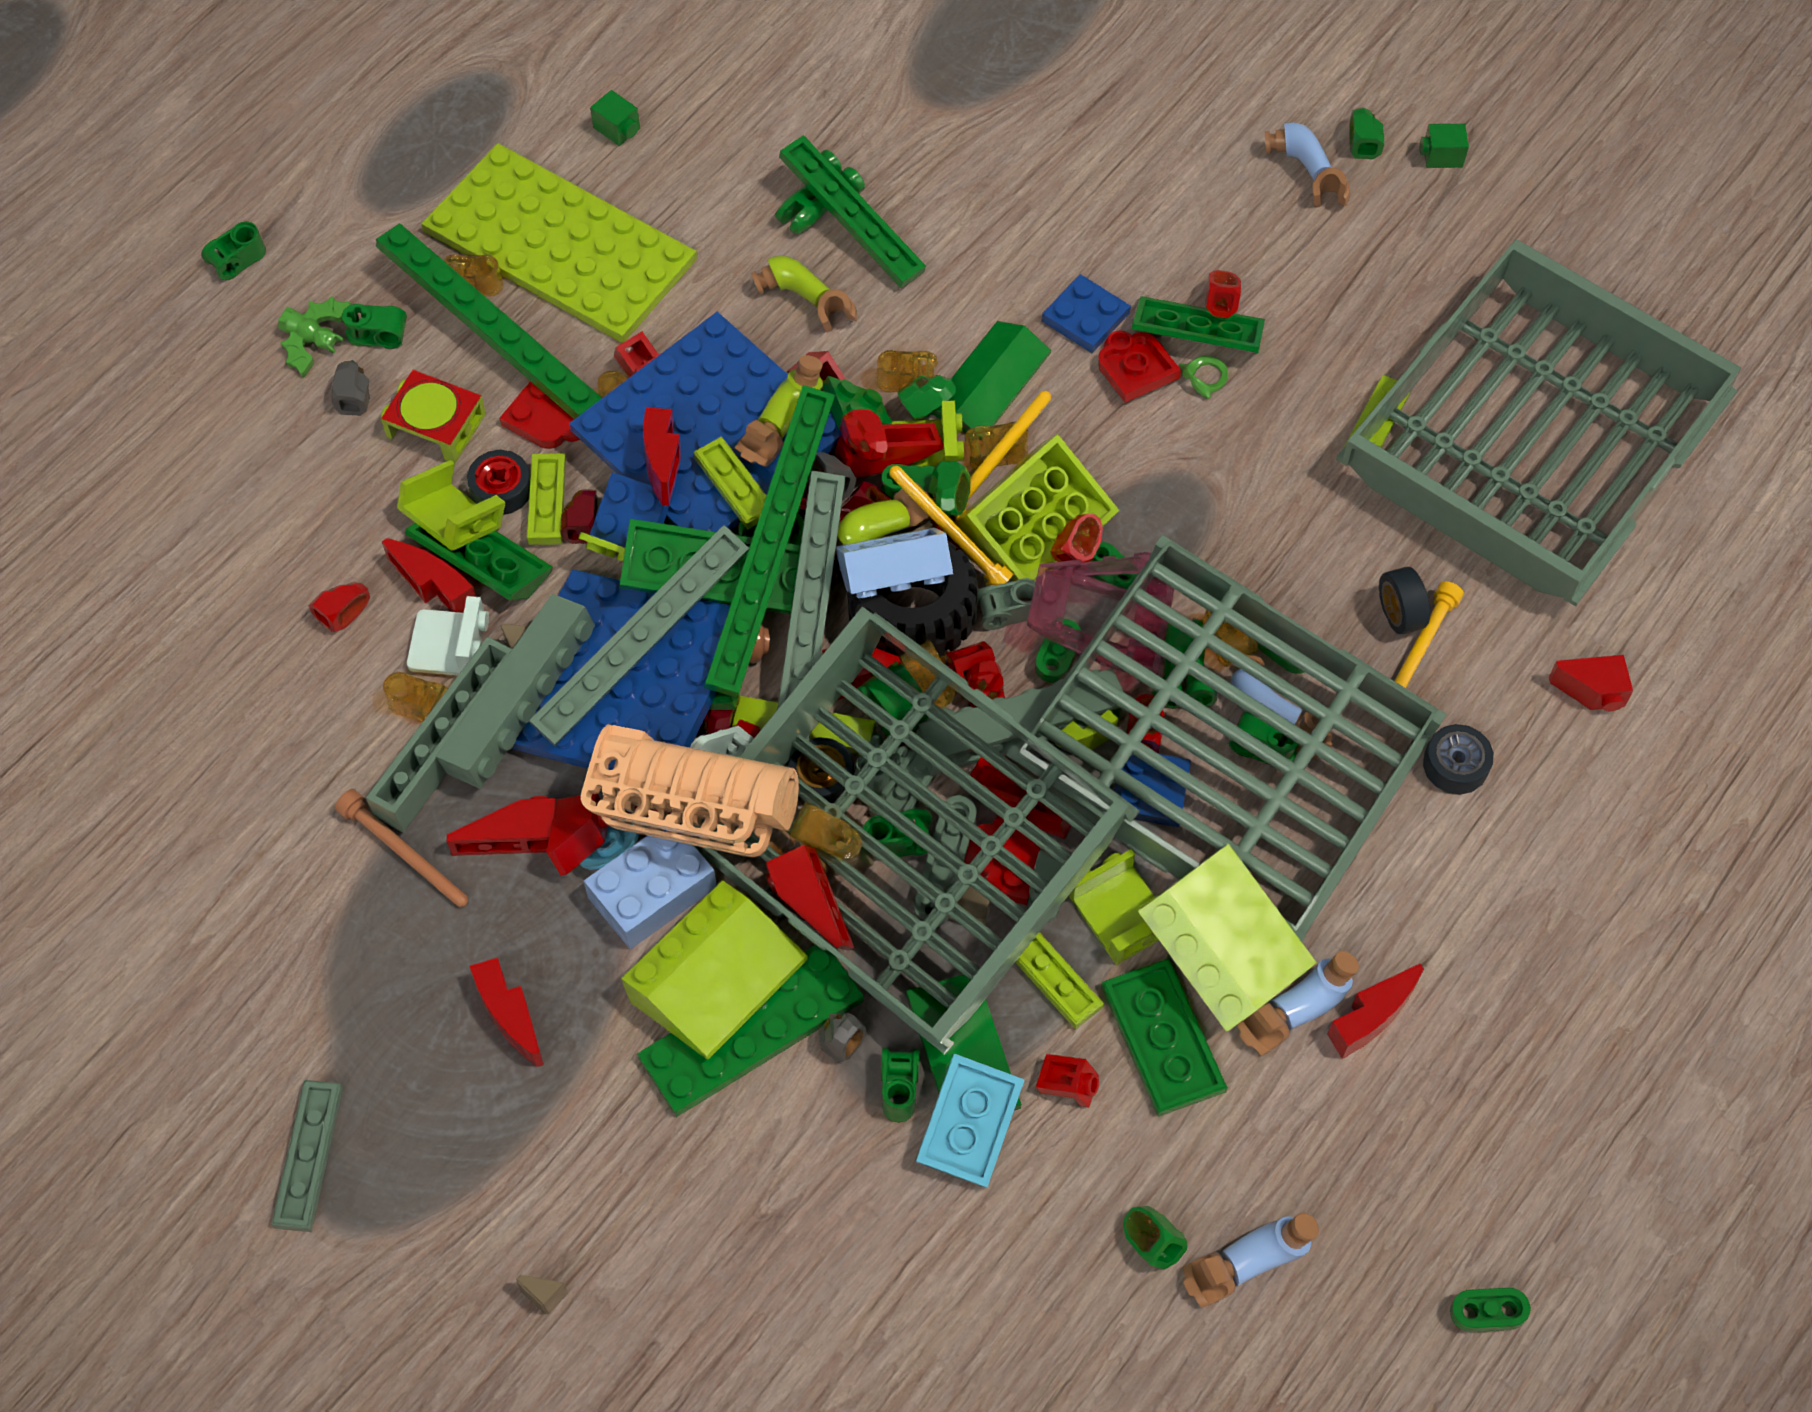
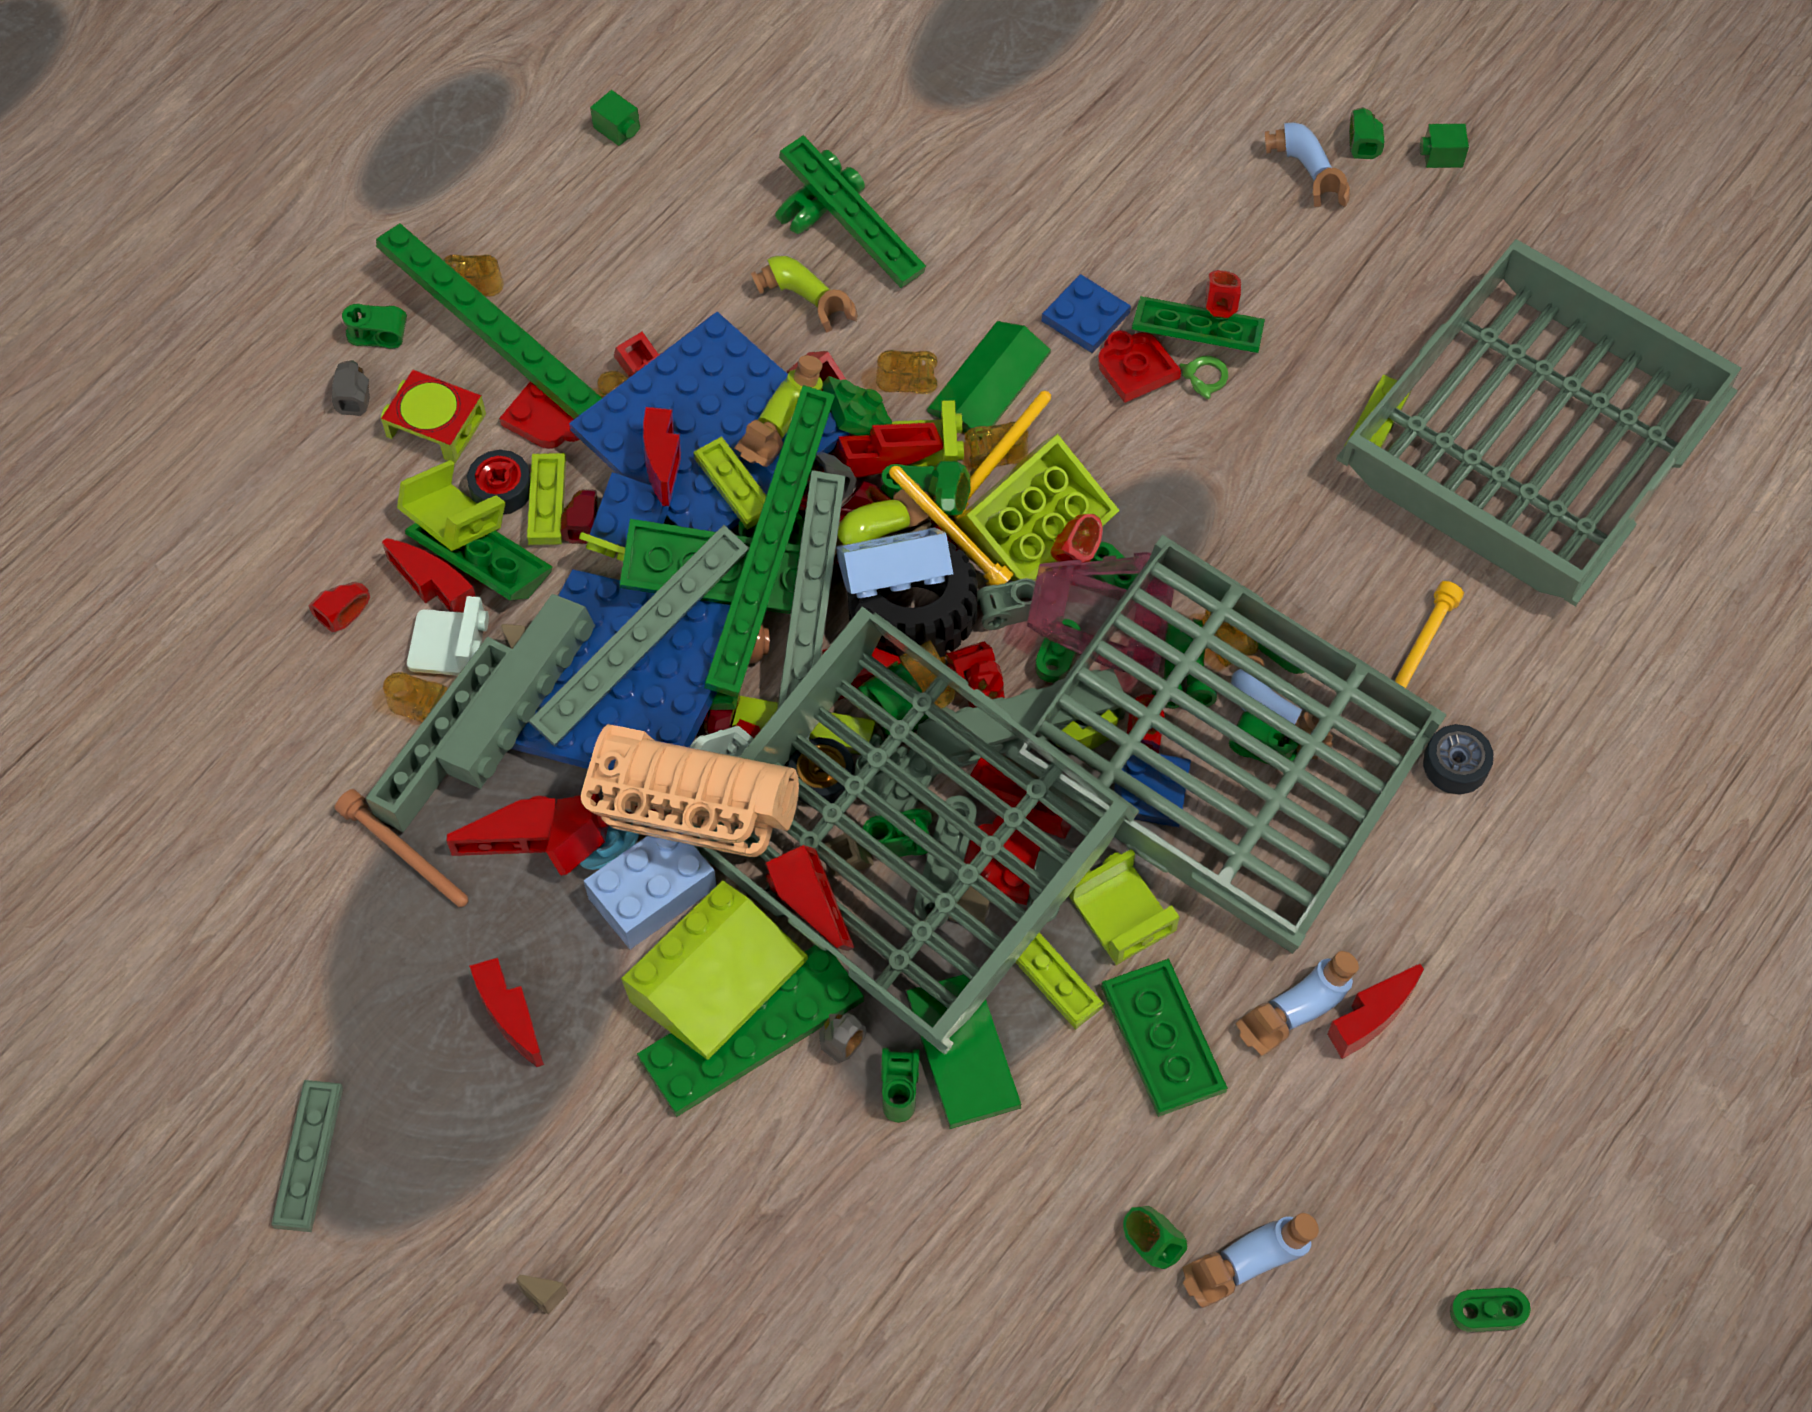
(236, 249): green piece -> none
(306, 329): bright green animal -> none
(561, 242): lime plate -> none
(822, 830): clear yellow piece -> none
(865, 434): red rock -> none
(926, 394): green rock -> none
(969, 1120): medium azure plate -> none
(1068, 1078): red bracket -> none
(1227, 937): lime slope -> none
(1404, 600): black wheel -> none
(1594, 681): red slope -> none

